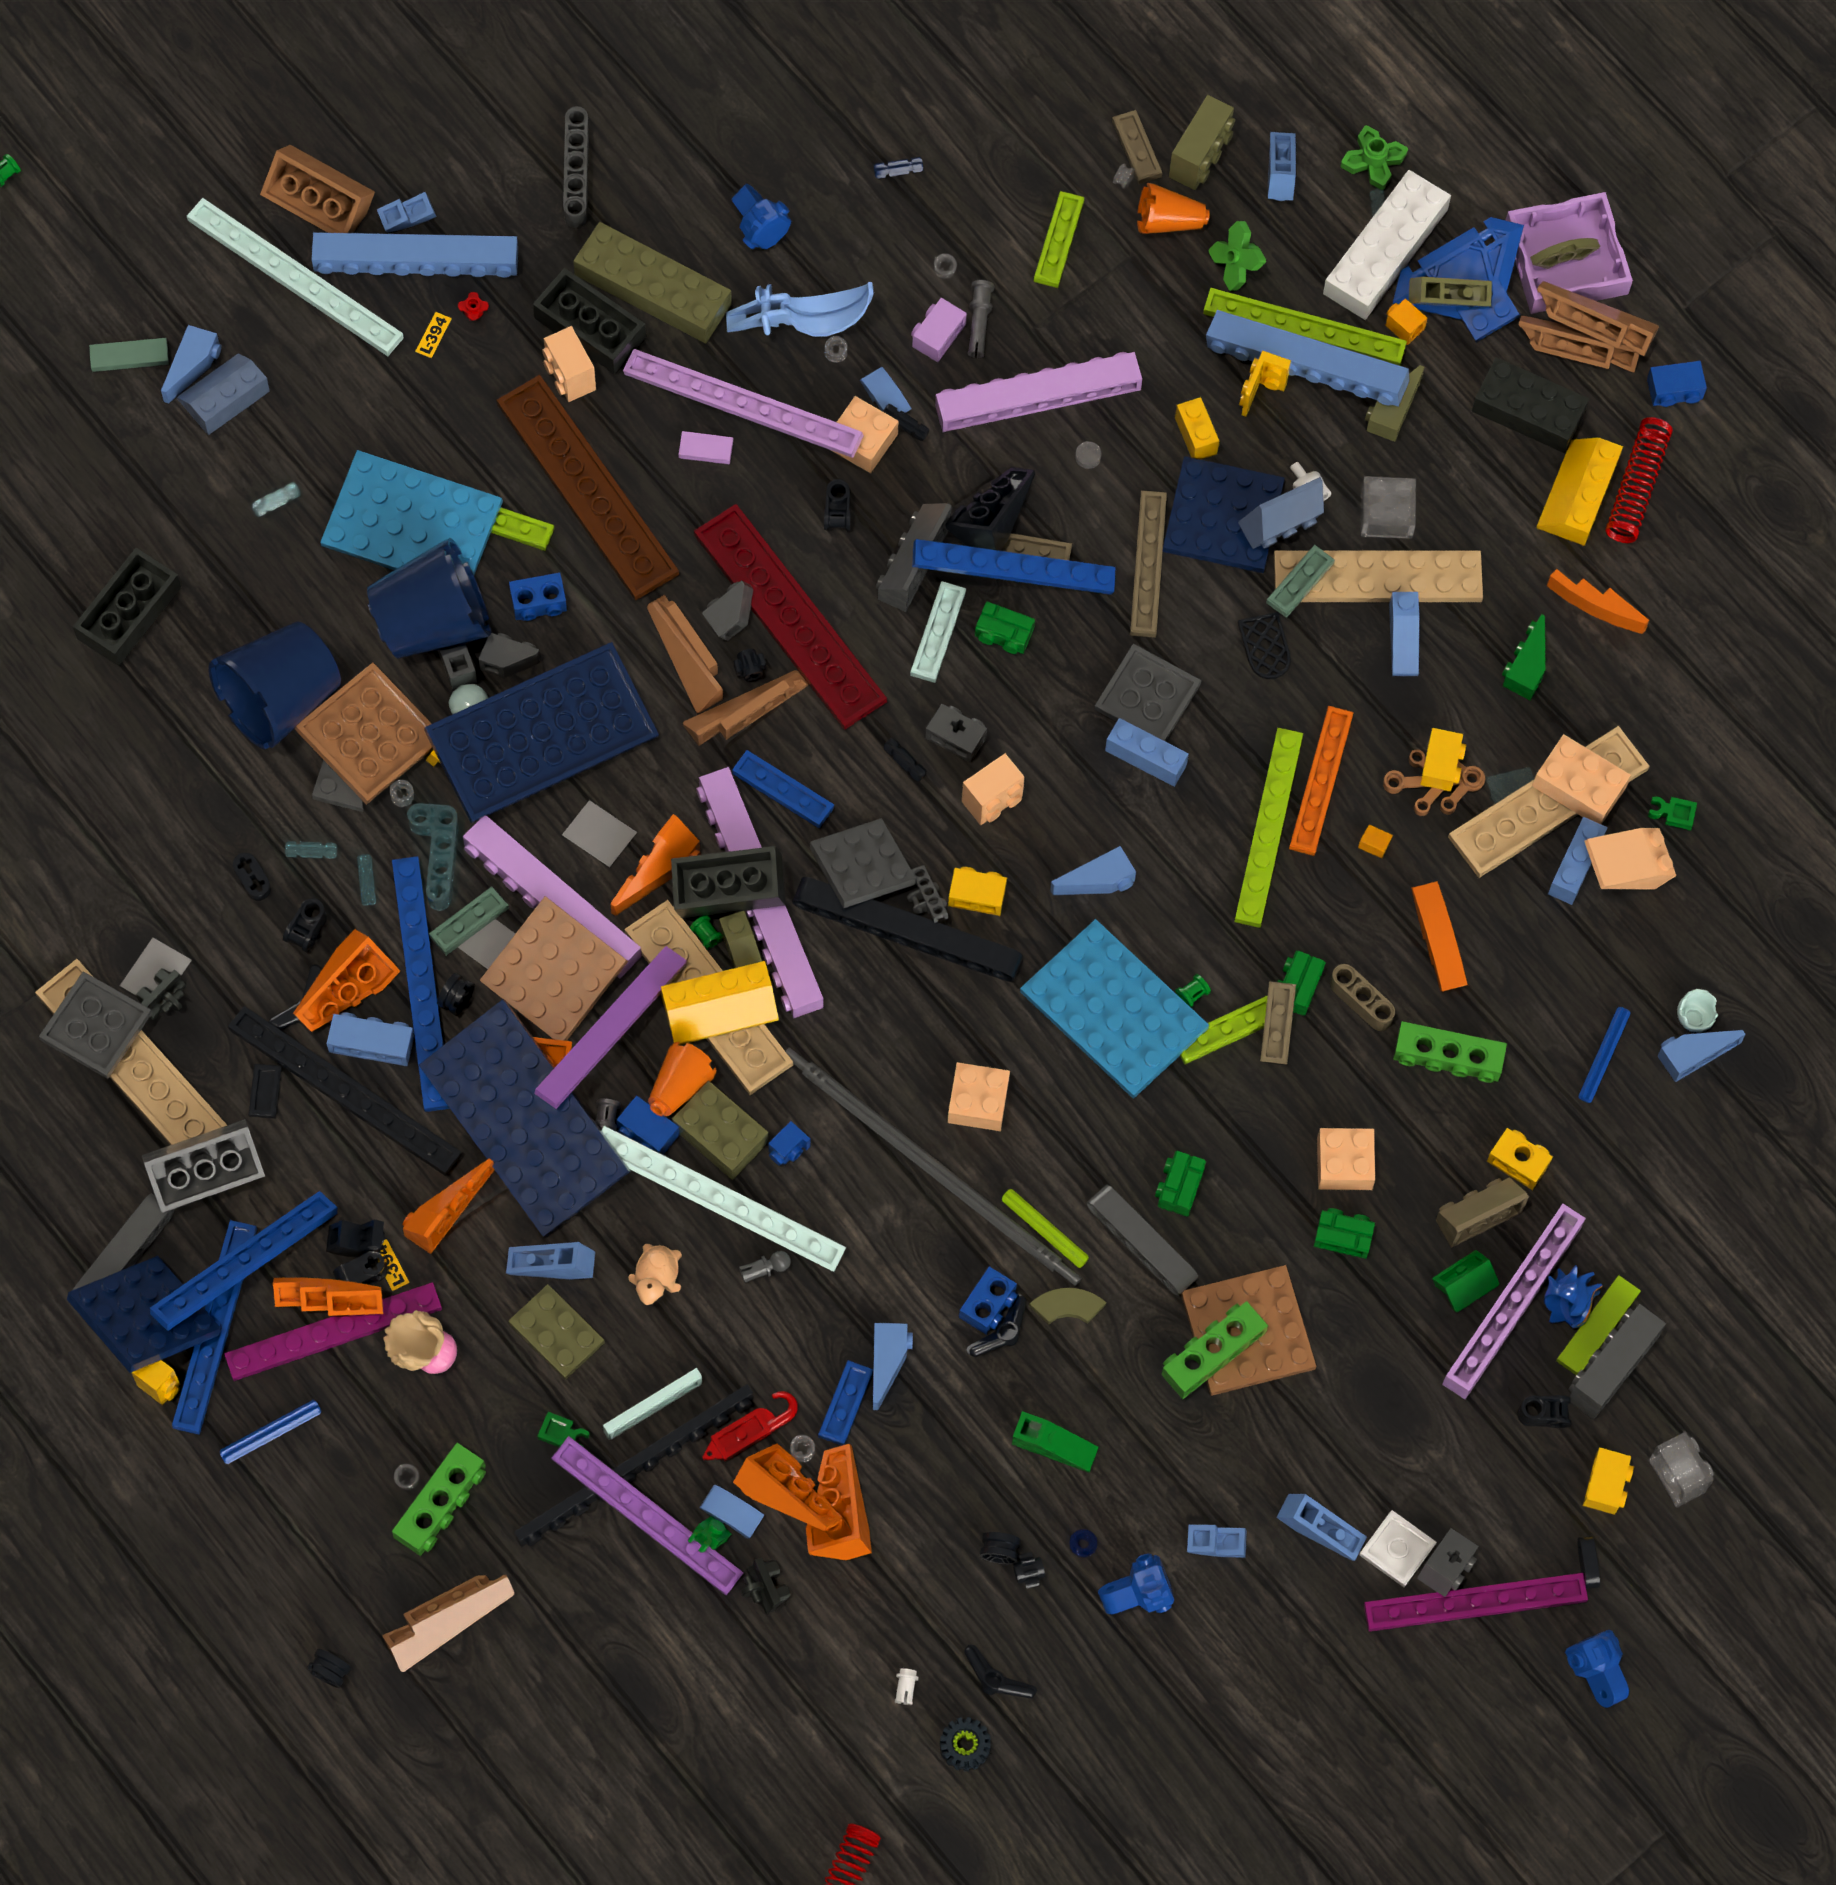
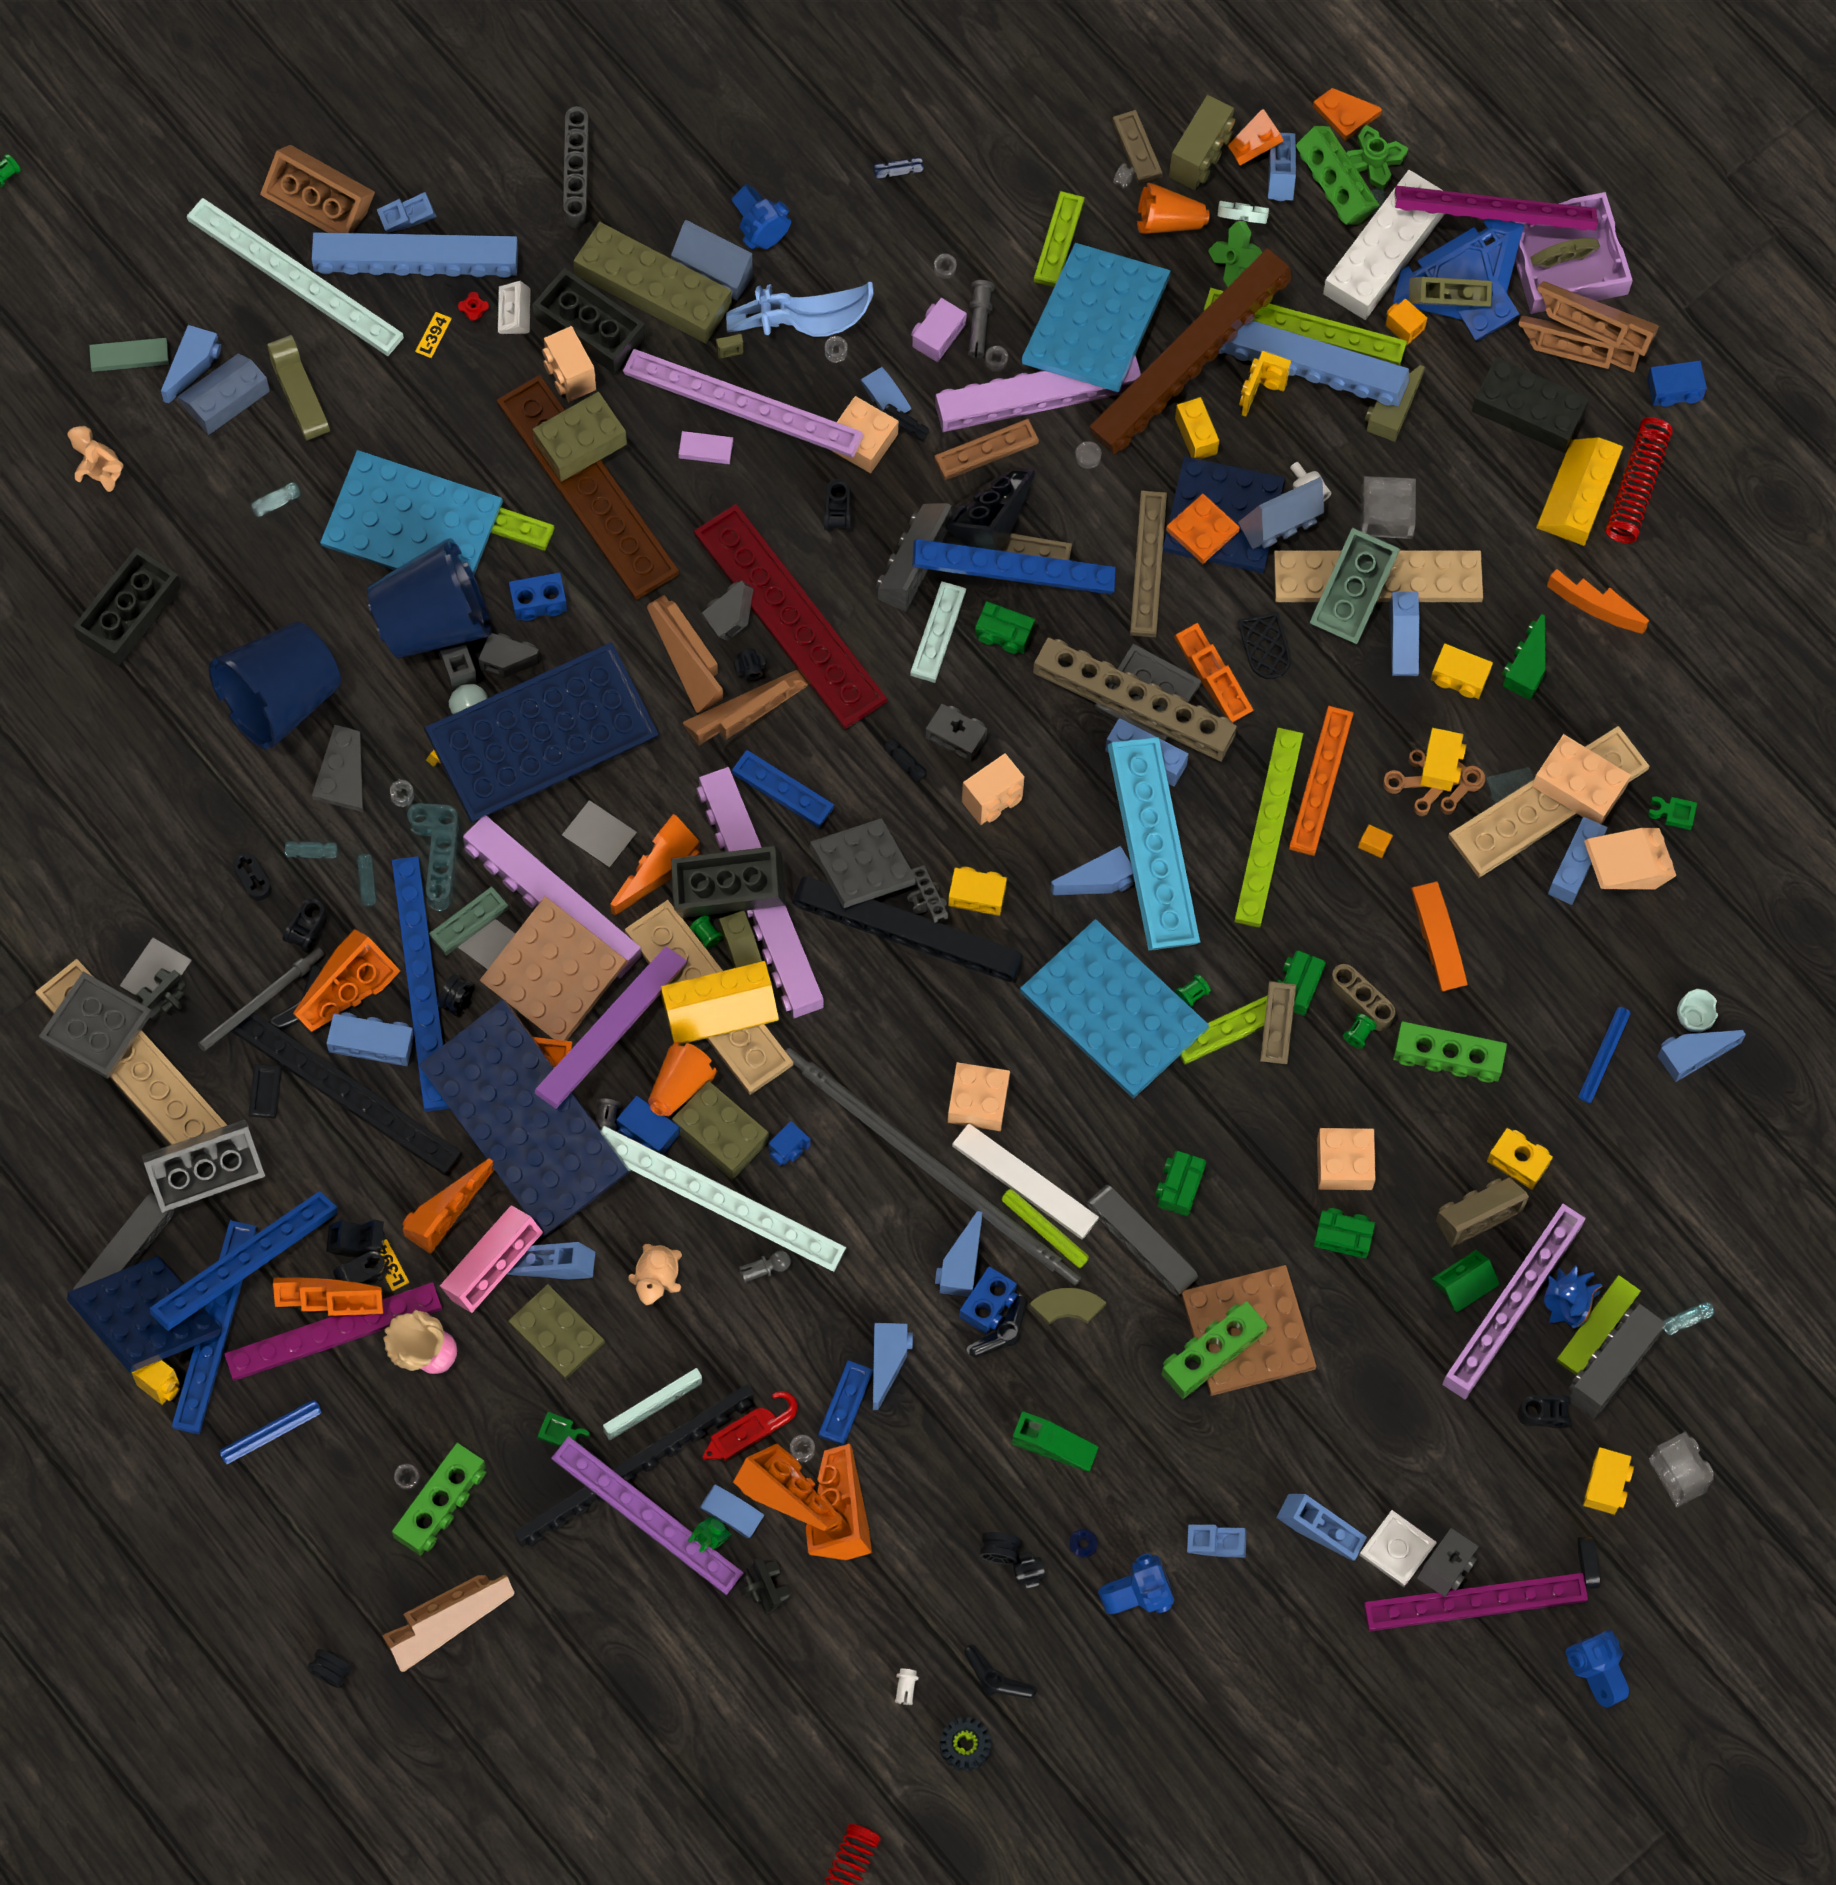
(98, 460): none -> light nougat animal
(297, 387): none -> olive beam
(299, 968): none -> dark grey bar
(367, 733): medium nougat plate -> none
(491, 1259): none -> bright pink brick
(514, 308): none -> white slope
(579, 436): none -> olive brick
(714, 258): none -> sand blue slope
(729, 346): none -> olive tile
(959, 1265): none -> medium blue slope
(986, 449): none -> medium nougat tile
(994, 366): none -> clear bush
(1025, 1181): none -> white tile
(1096, 317): none -> dark azure plate
(1140, 710): none -> dark tan brick
(1153, 843): none -> medium azure plate
(1190, 352): none -> reddish brown brick
(1202, 528): none -> orange plate
(1213, 673): none -> orange slope
(1243, 212): none -> light aqua plate
(1255, 138): none -> orange wing
(1300, 581): sand green tile -> none
(1322, 142): none -> bright green brick
(1345, 112): none -> orange wing
(1354, 585): none -> sand green slope
(1359, 1031): none -> green bush
(1461, 671): none -> yellow brick
(1495, 208): none -> magenta plate
(1688, 1317): none -> clear light blue axle

